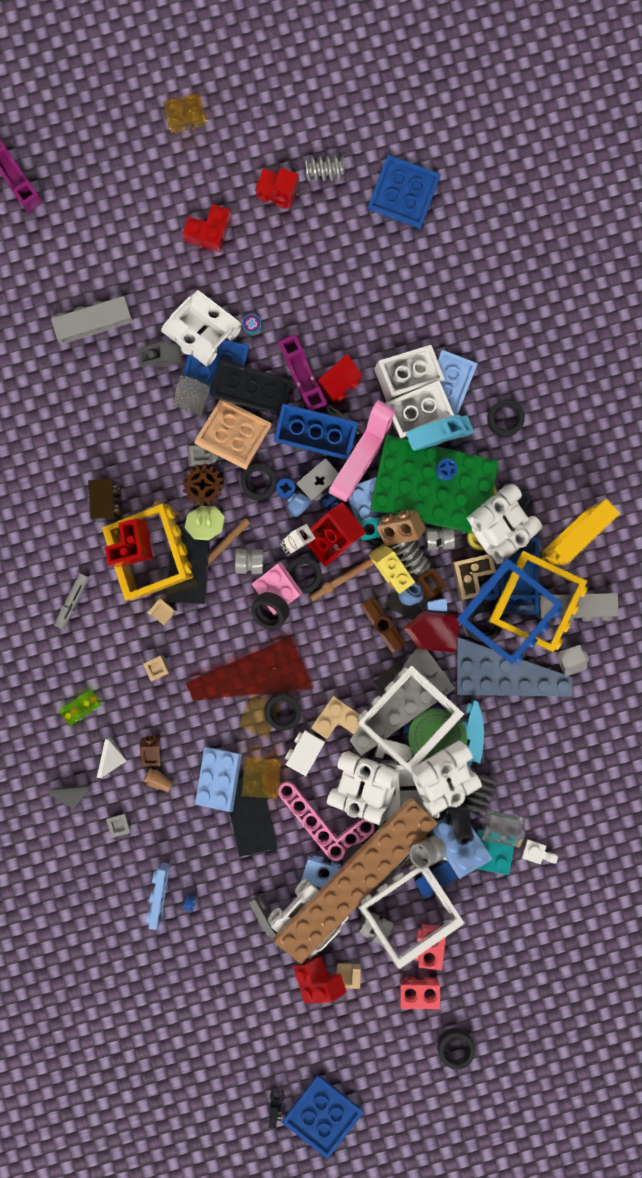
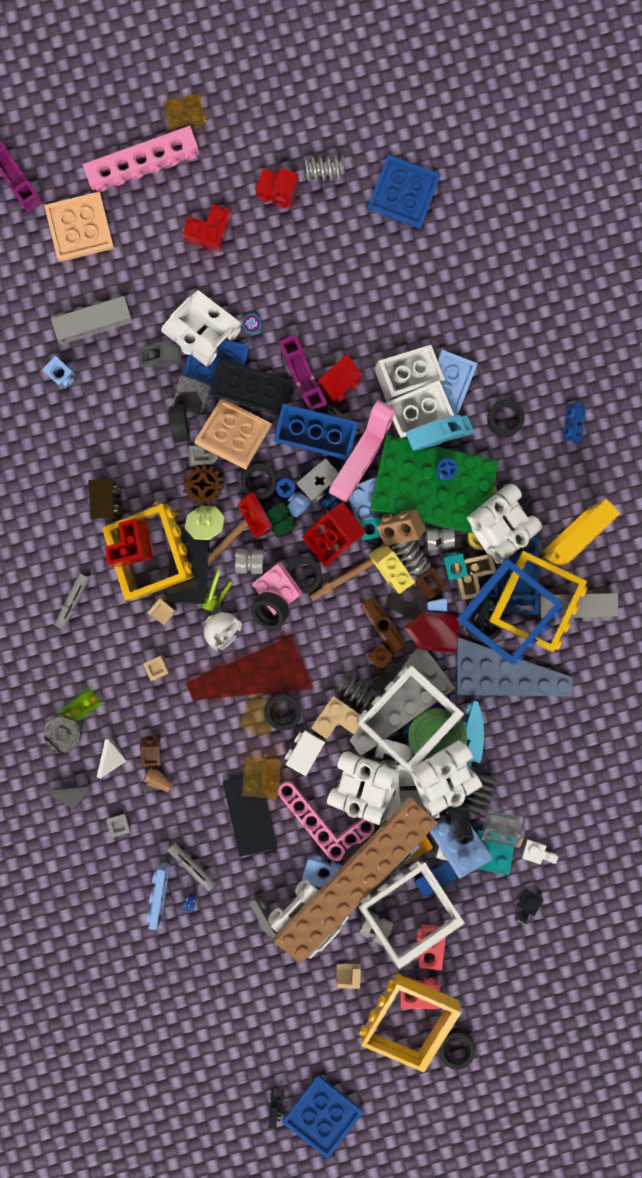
(53, 367): none -> light blue brick
(62, 733): none -> clear smoke tile
(79, 226): none -> light nougat plate
(130, 156): none -> bright pink brick
(179, 423): none -> black tyre
(207, 883): none -> light grey pin
(211, 602): none -> lime plant
(218, 779): light blue plate -> none
(221, 629): none -> white cylinder
(254, 515): none -> red bracket
(280, 520): none -> dark green wheel
(295, 541): white leg -> none
(316, 984): red brick -> none
(358, 692): none -> dark grey piece
(381, 657): none -> reddish brown window
(400, 1053): none -> yellow window
(411, 595): medium blue cone -> none
(427, 852): light grey wheel -> none
(451, 559): none -> teal bracket
(488, 606): none -> black plate
(528, 903): none -> black plate
(572, 660): light grey brick -> none
(574, 414): none -> blue hinge

